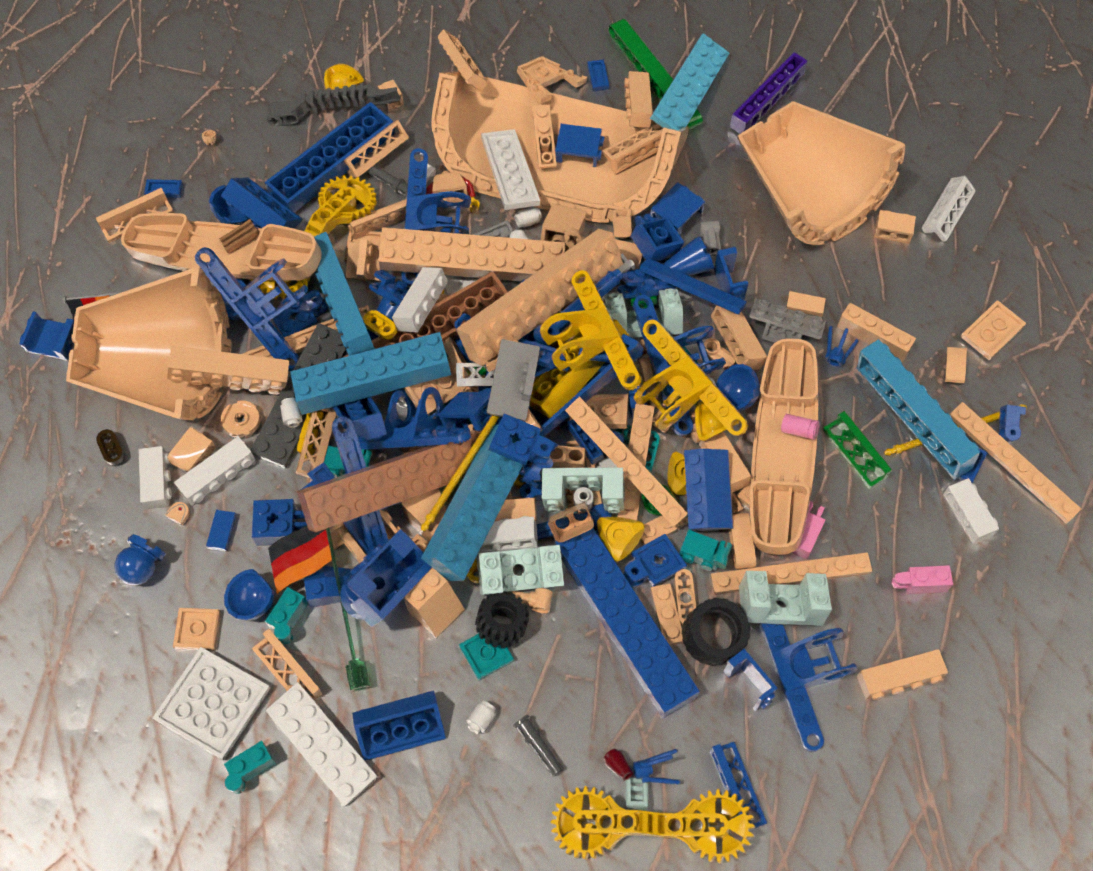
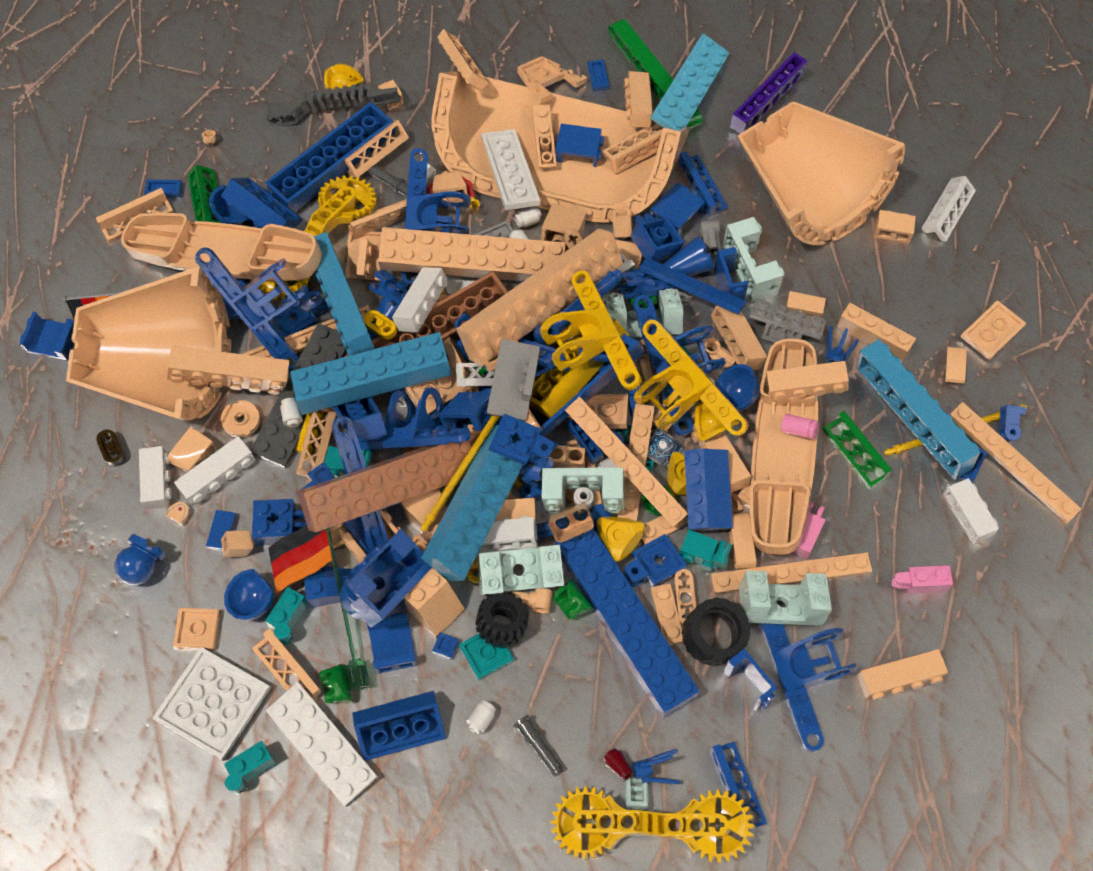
(200, 194): none -> green fence
(237, 543): none -> light nougat brick
(239, 234): medium nougat tile -> none
(335, 685): none -> green hair
(392, 644): none -> blue panel
(445, 646): none -> blue tile
(572, 600): none -> green hair
(662, 446): none -> sticker
(701, 187): none -> blue fence
(764, 279): none -> light aqua plate
(807, 381): none -> light nougat brick

